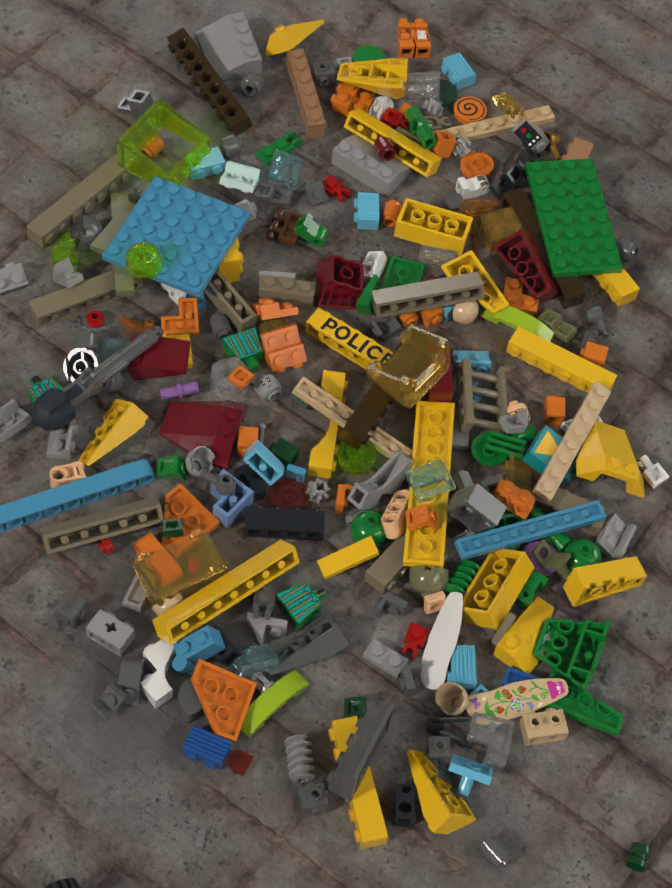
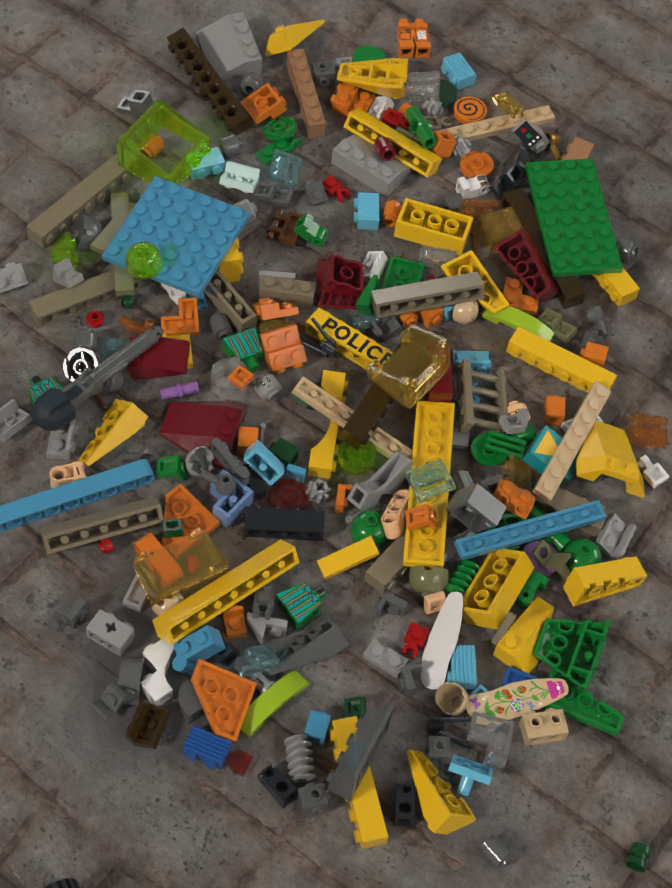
(128, 301): none -> dark green hinge
(148, 724): none -> dark brown bracket
(230, 462): none -> dark grey hinge
(234, 622): none -> orange bracket
(264, 103): none -> orange plate
(277, 785): none -> black leg
(280, 129): none -> green tile
(317, 727): none -> dark azure brick
(324, 348): none -> black plant
(363, 321): none -> clear light blue cone
(648, 436): none -> clear orange plate

